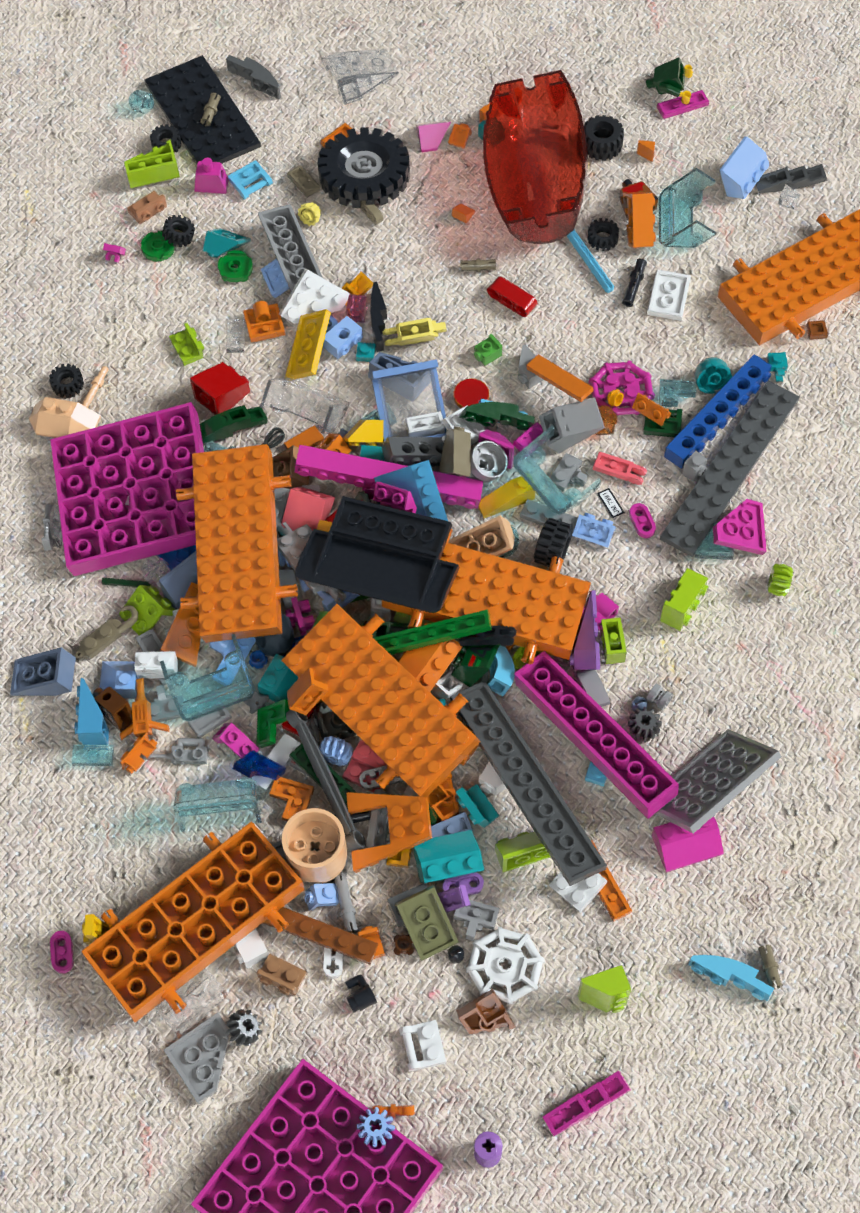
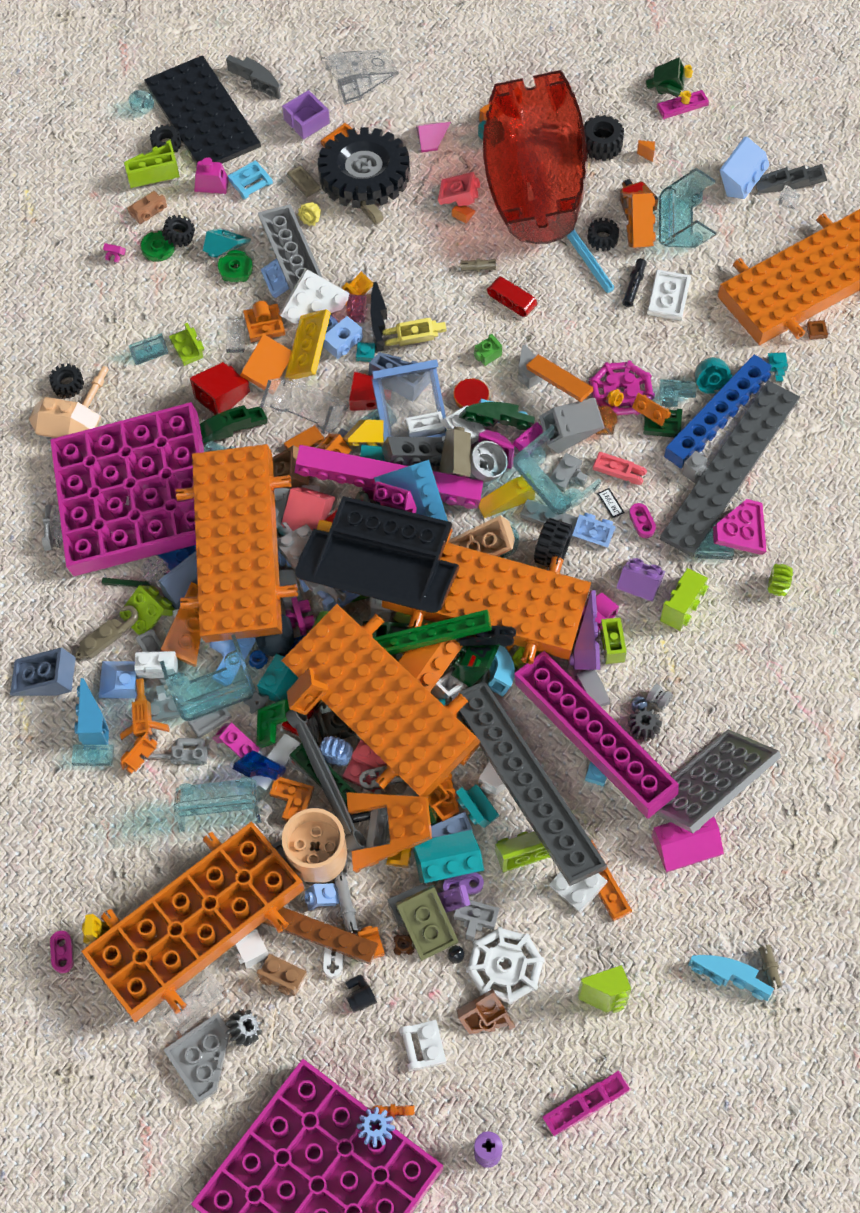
(114, 707): reddish brown torso -> none
(148, 349): none -> clear light blue slope
(210, 109): dark tan pin -> none
(266, 362): none -> orange tile
(267, 439): pearl dark grey piece -> none
(306, 114): none -> medium lavender piece
(362, 393): none -> red torso
(459, 135): orange bracket -> none
(459, 189): none -> coral plate
(640, 579): none -> medium lavender slope

